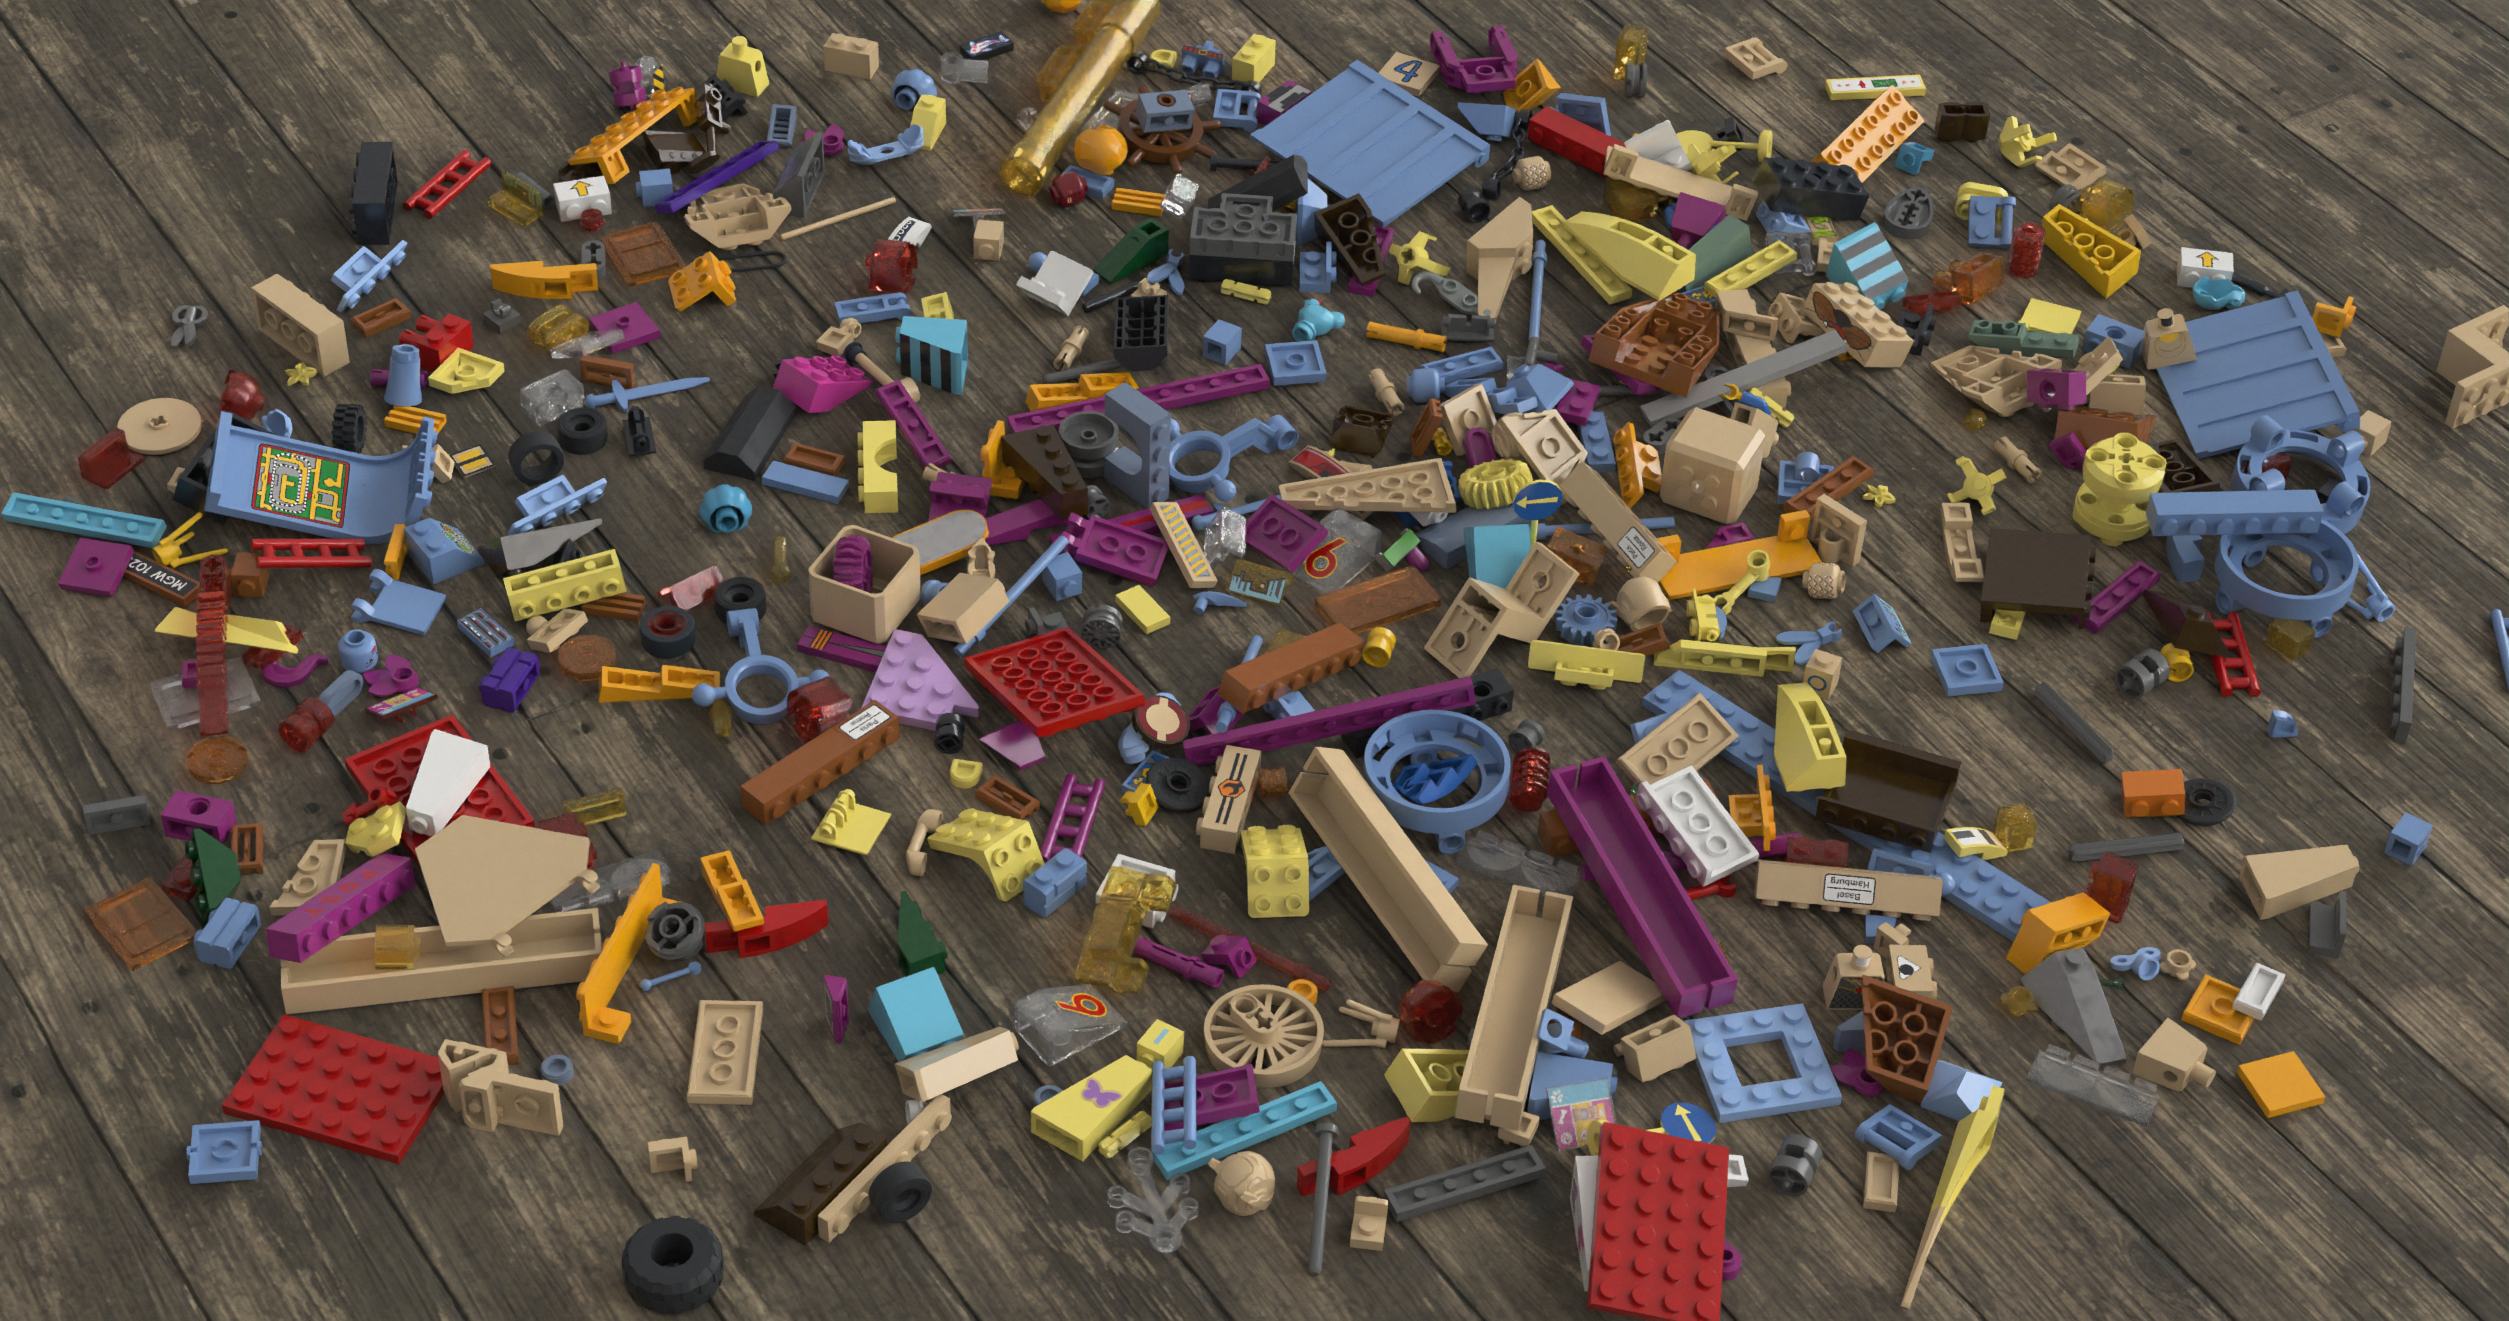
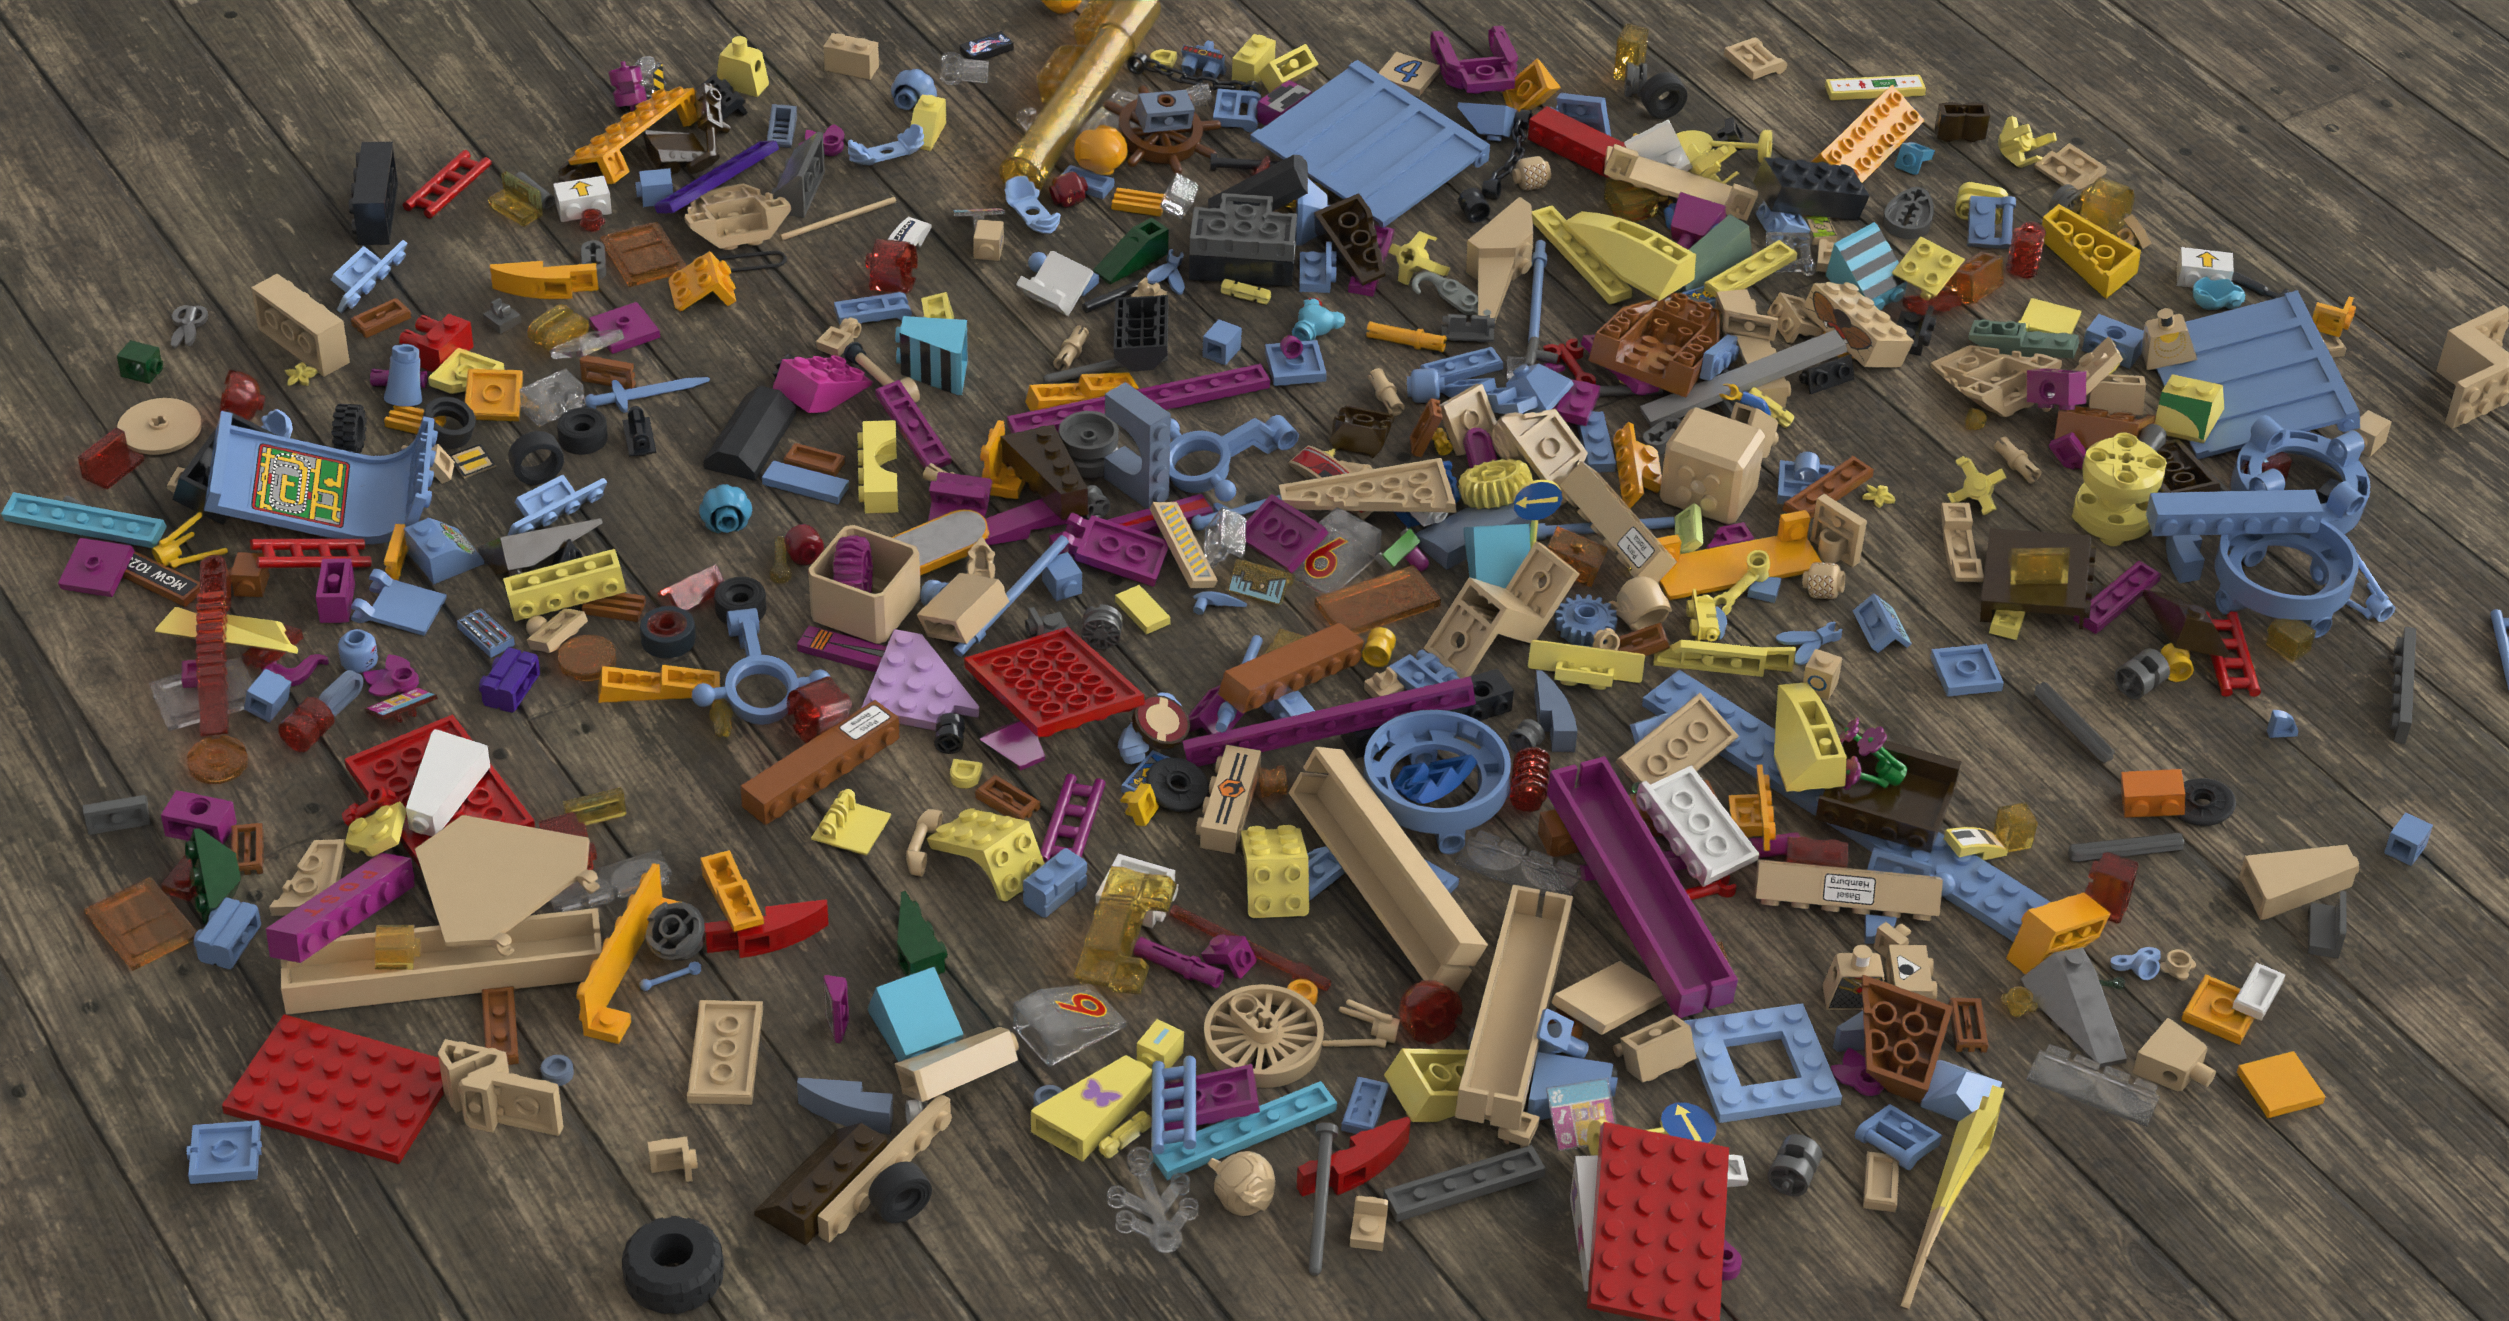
(139, 362): none -> dark green brick
(267, 695): none -> medium blue brick
(335, 590): none -> magenta brick
(457, 410): none -> black tyre
(494, 394): none -> light orange tile
(803, 544): none -> dark red head
(846, 1103): none -> sand blue slope
(1022, 197): none -> light blue piece
(1290, 67): none -> light yellow brick
(1293, 345): none -> magenta hinge
(1364, 1105): none -> medium blue plate
(1383, 684): none -> tan tile
(1419, 673): none -> medium blue plate
(1554, 714): none -> sand blue slope
(1569, 354): none -> red bar
(1658, 85): none -> black tyre
(1689, 528): none -> yellowish green plate
(1719, 357): none -> medium blue plate
(1828, 374): none -> black hinge
(1888, 768): none -> plant
(1928, 267): none -> light yellow hinge
(1969, 1042): none -> dark orange tile
(2038, 565): none -> clear yellow slope
(2153, 436): none -> dark grey cone
(2189, 408): none -> light yellow slope

